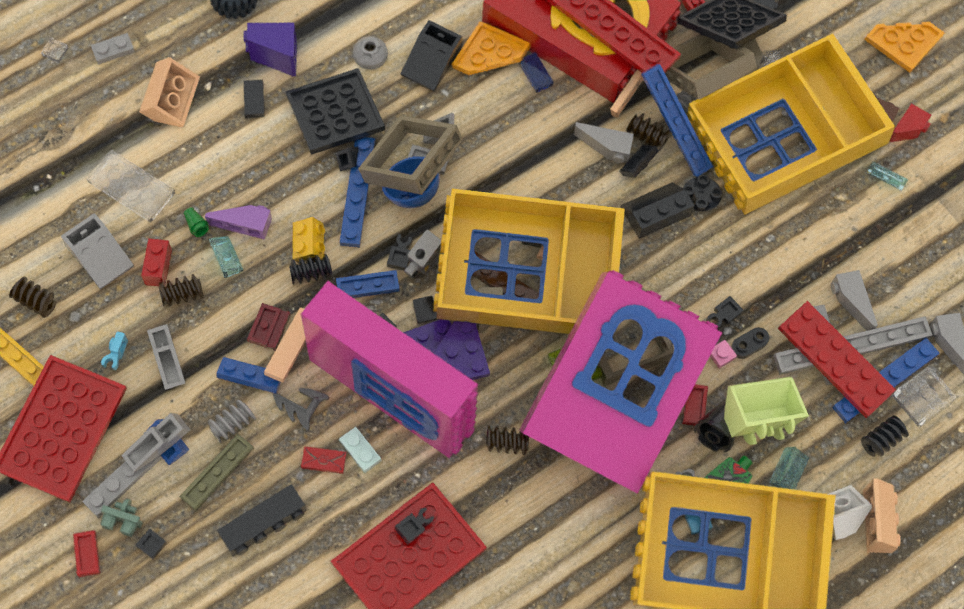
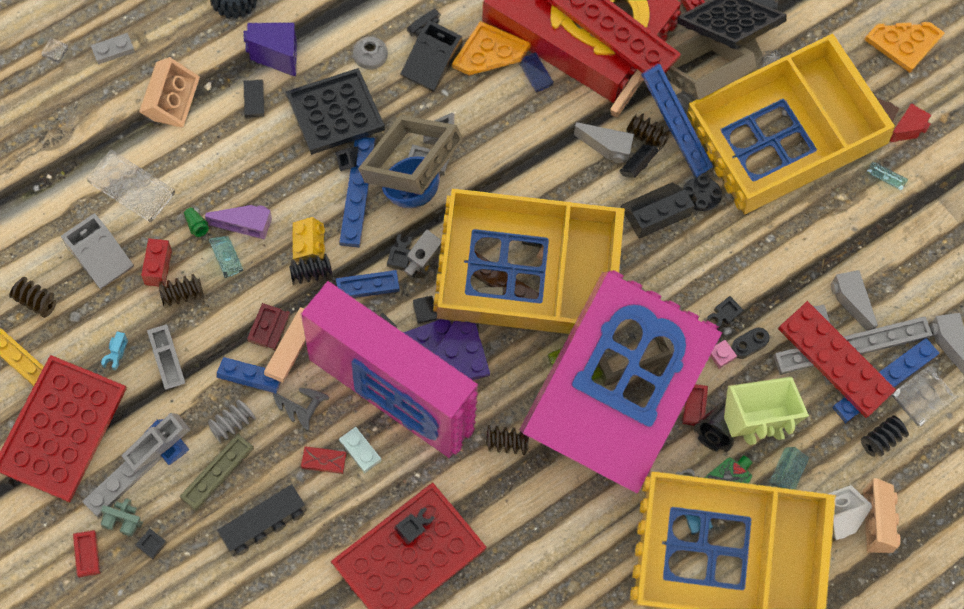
(417, 26): none -> black plate

